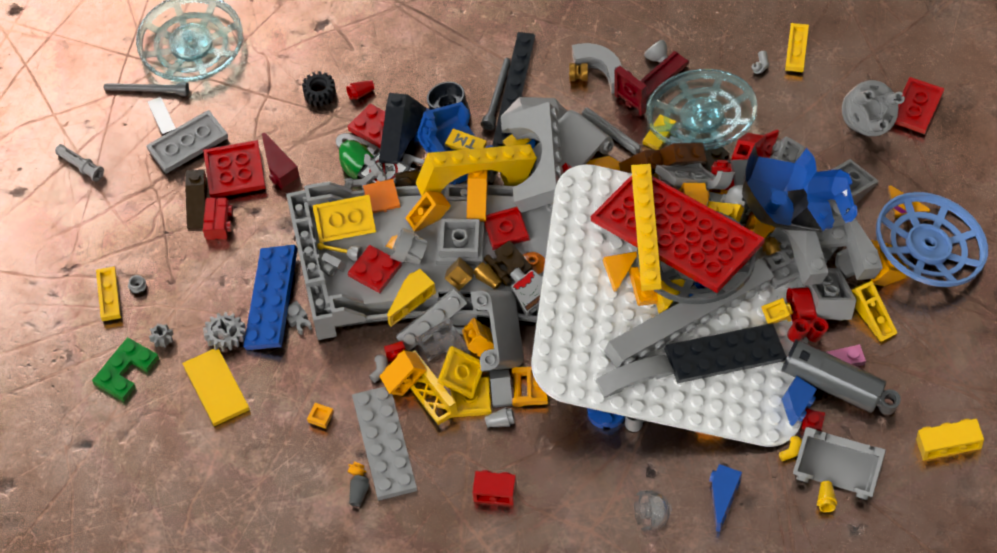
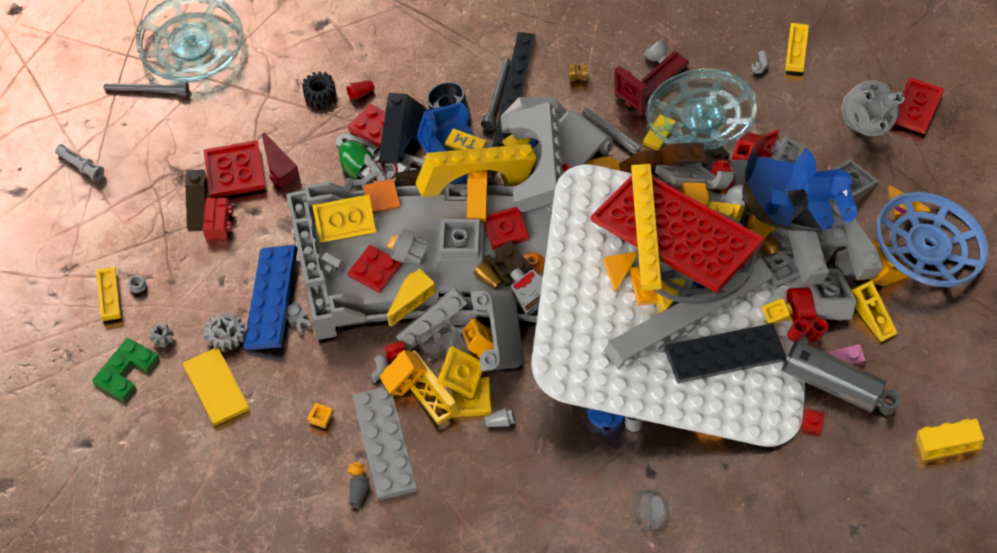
(161, 115): white sticker -> none
(187, 141): light grey plate -> none
(353, 252): hinge -> none
(427, 210): light orange slope -> none
(459, 274): pearl gold panel -> none
(494, 487): red brick -> none
(501, 388): light grey slope -> none
(535, 394): light orange plate -> none
(598, 58): light grey arch -> none
(634, 373): light grey slope -> none
(724, 488): blue slope -> none
(793, 450): yellow arm -> none
(797, 398): blue slope -> none
(826, 499): yellow cone -> none
(840, 461): light grey windscreen -> none

